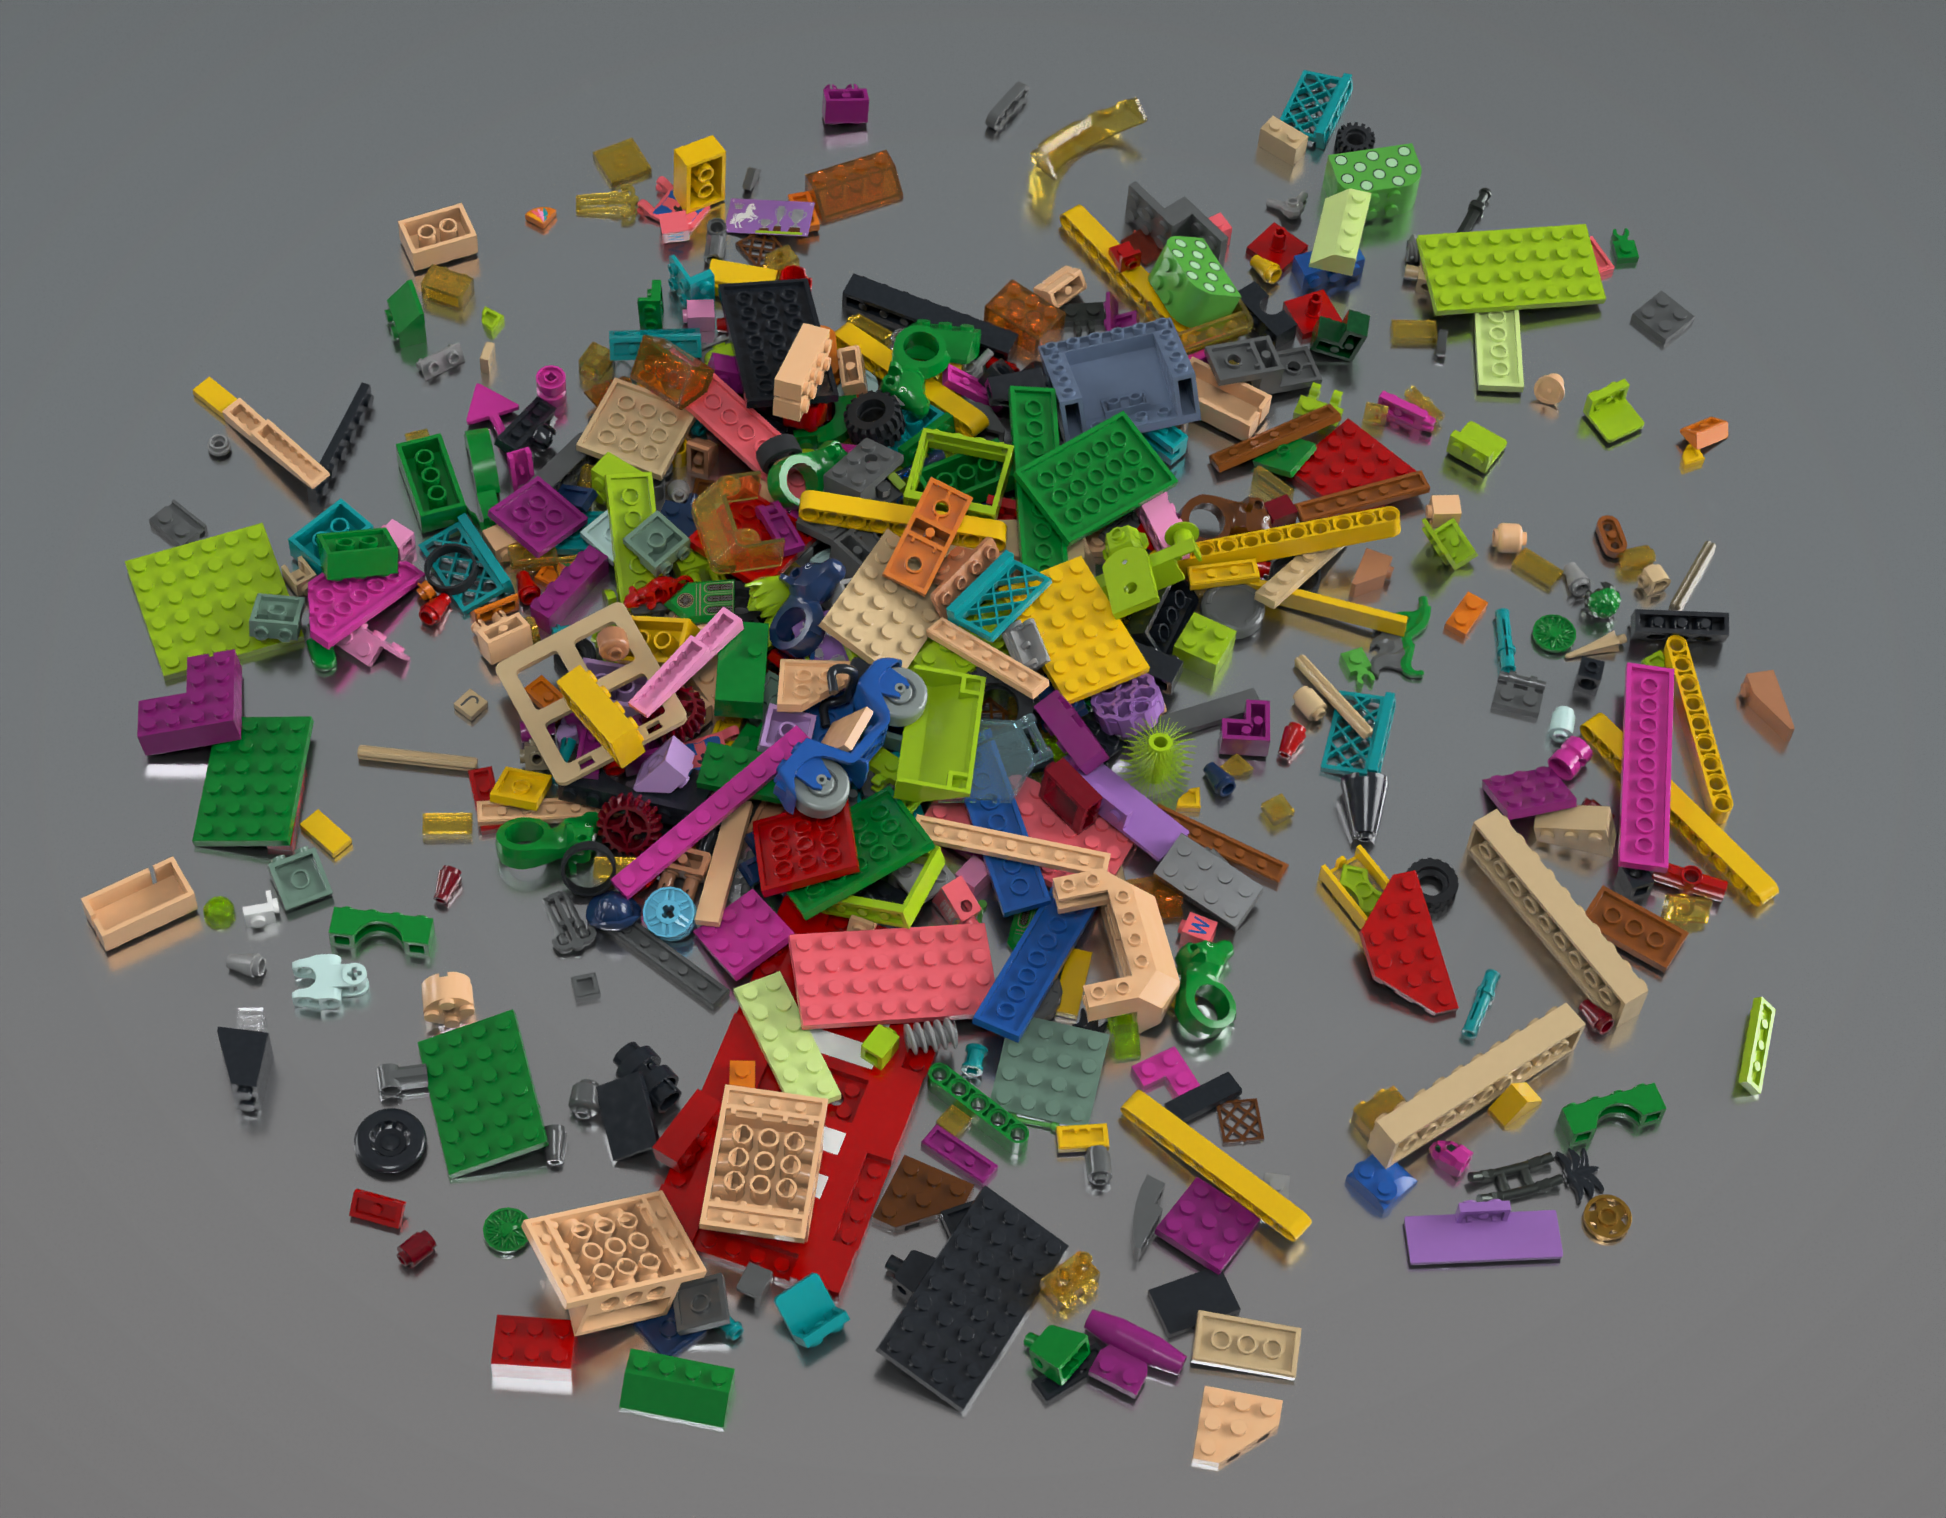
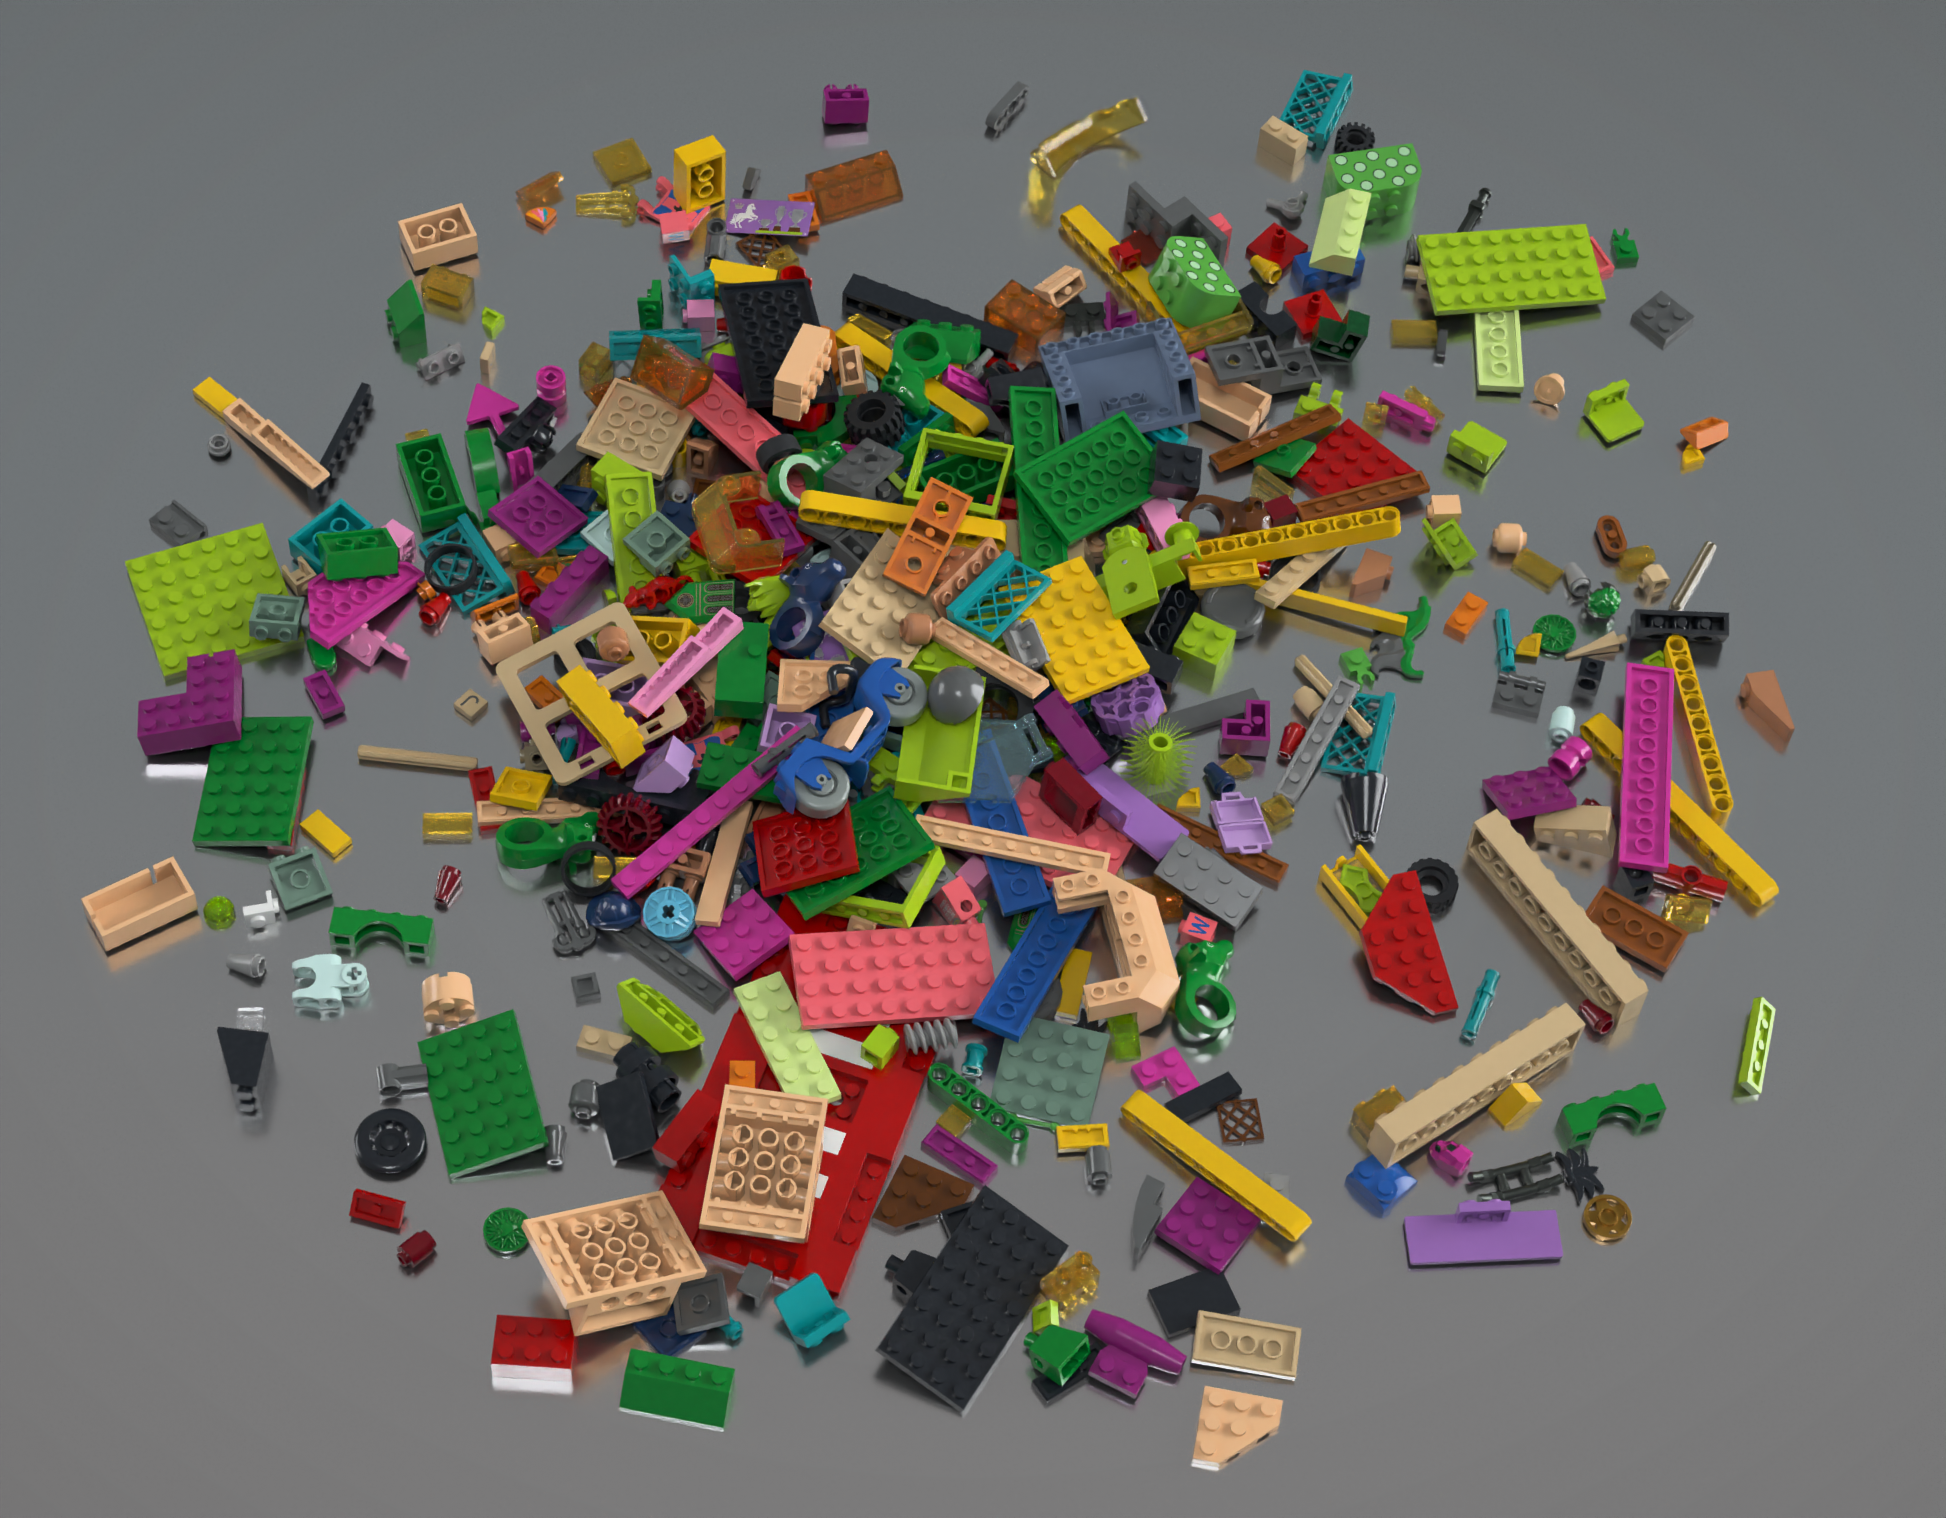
(324, 694): none -> magenta plate
(546, 182): none -> clear orange plate
(601, 1042): none -> tan plate
(657, 1018): none -> lime wedge
(762, 765): none -> dark grey pin
(917, 628): none -> nougat head
(955, 694): none -> dark grey cylinder
(1045, 1315): none -> lime plate
(1175, 471): none -> black brick
(1240, 824): none -> lavender piece
(1317, 739): none -> light grey tile
(1529, 645): none -> yellow tile

